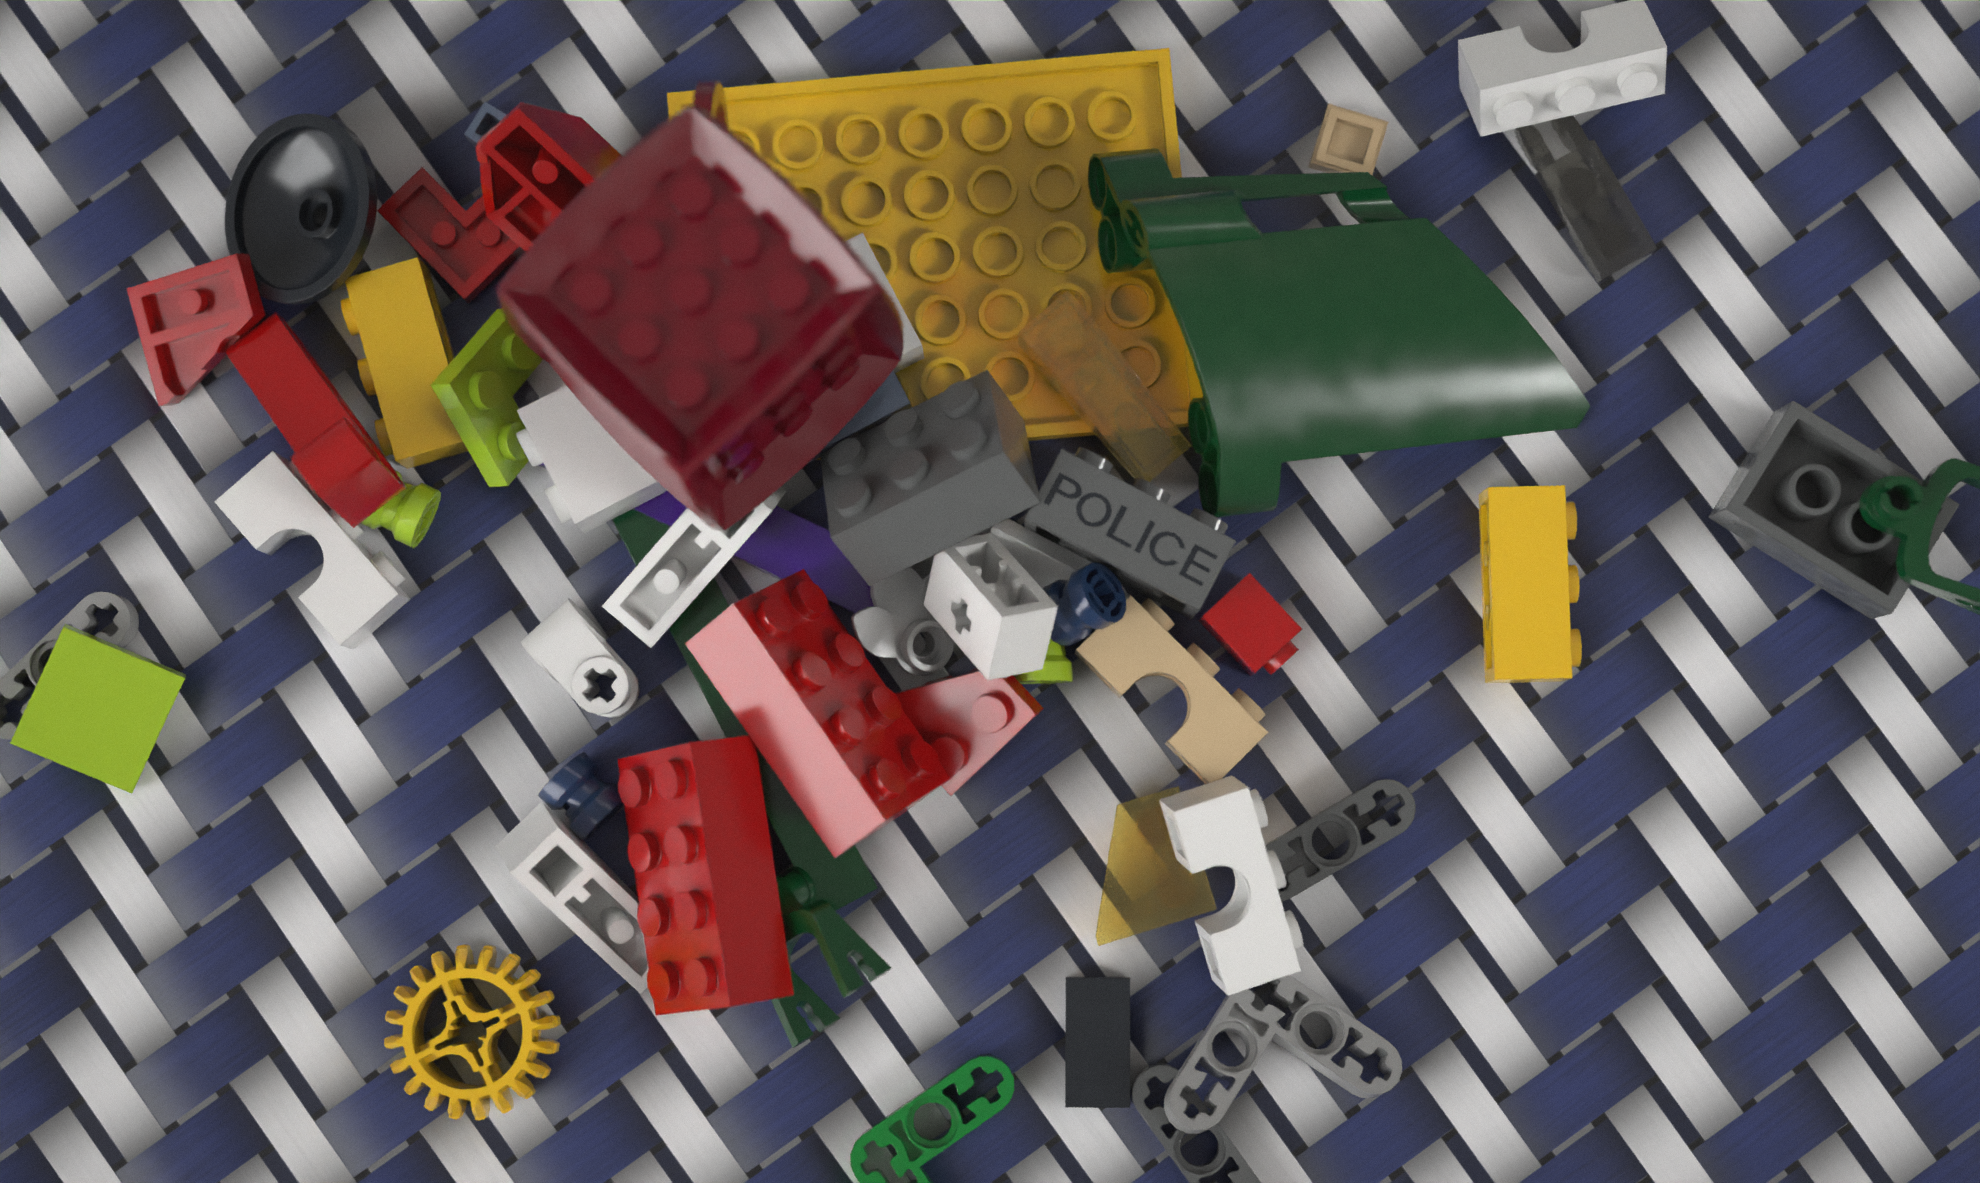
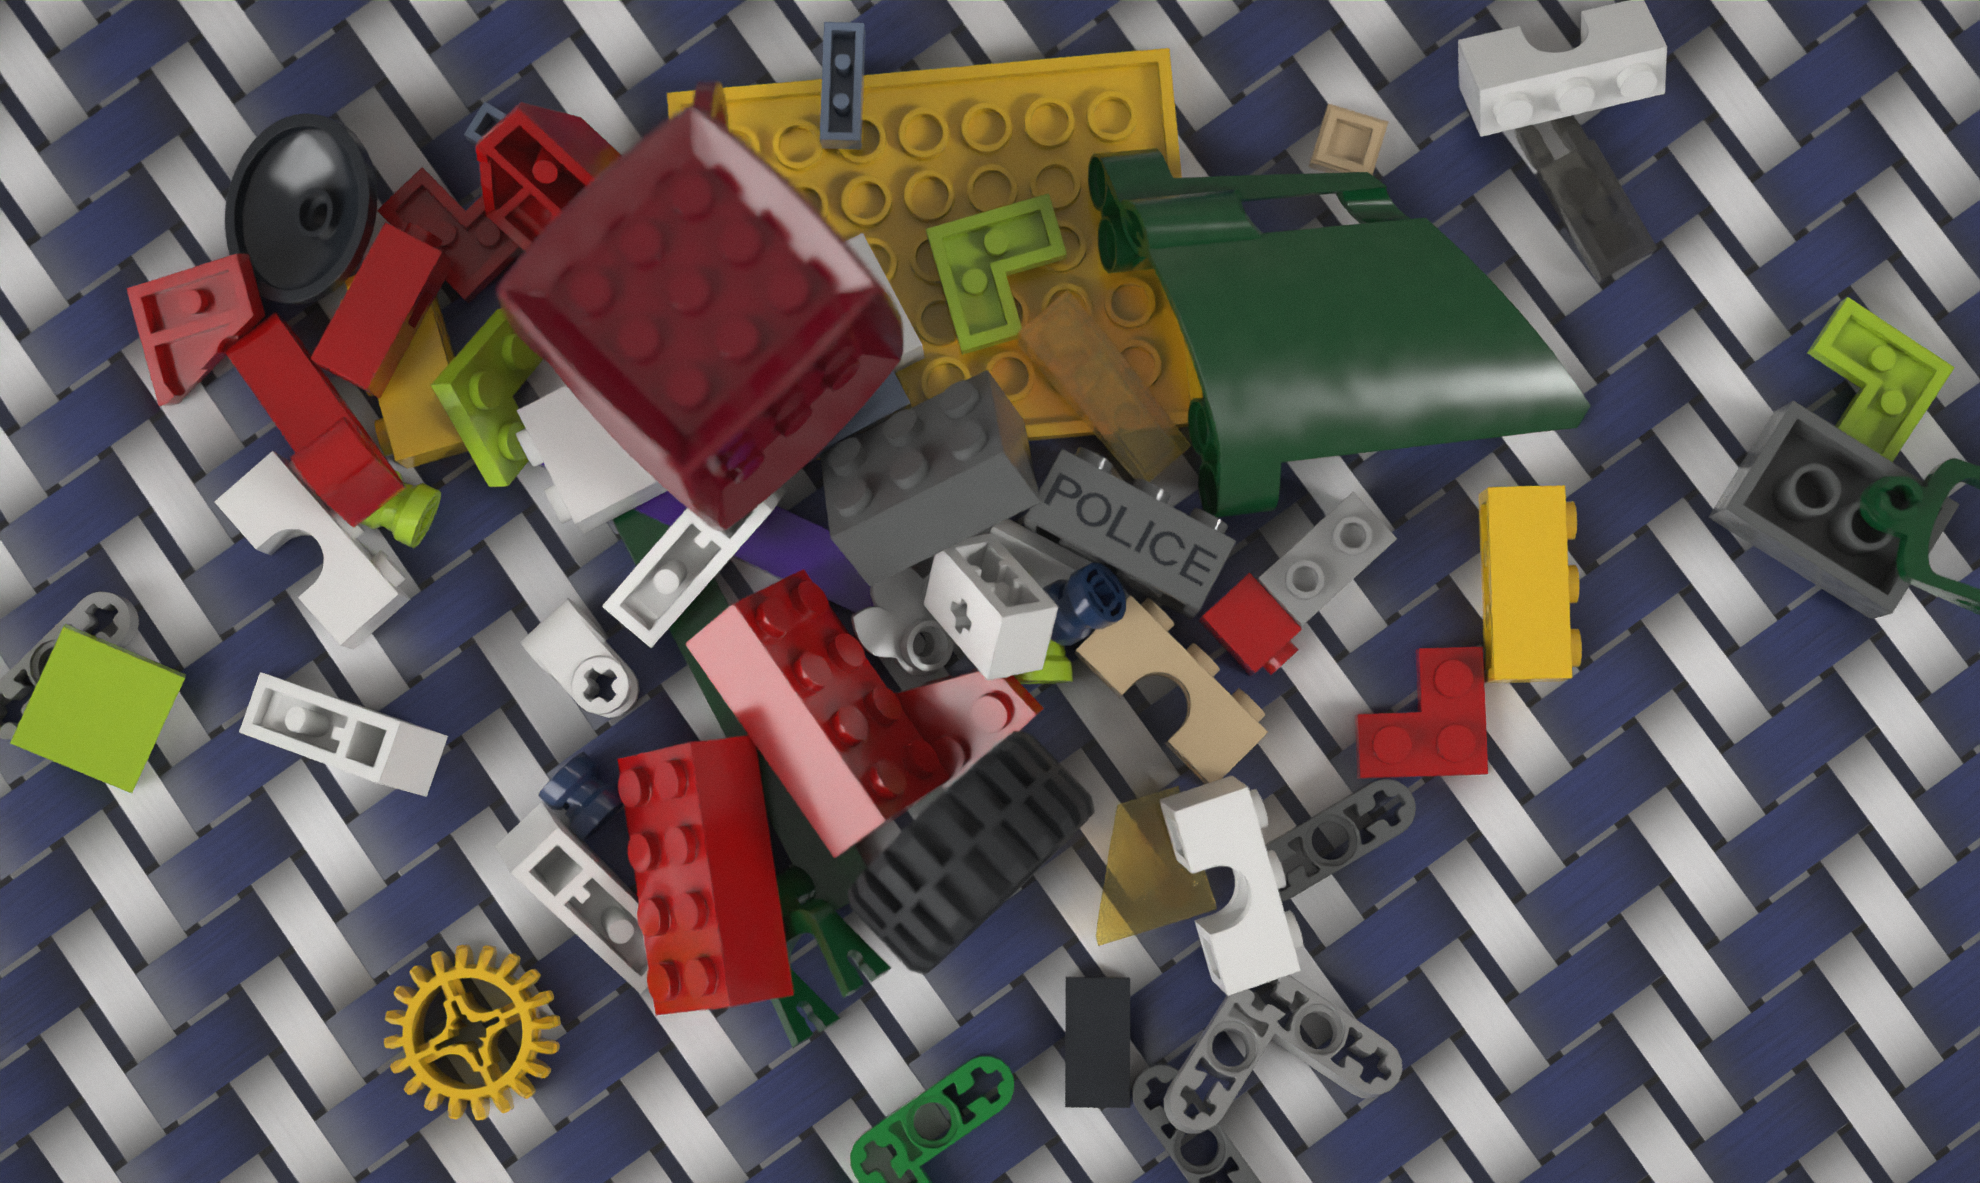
(343, 735): none -> white slope
(383, 307): none -> red brick
(842, 85): none -> sand blue piece
(970, 851): none -> black tyre
(977, 257): none -> lime plate
(1326, 559): none -> light grey brick
(1446, 731): none -> red plate
(1890, 369): none -> lime plate

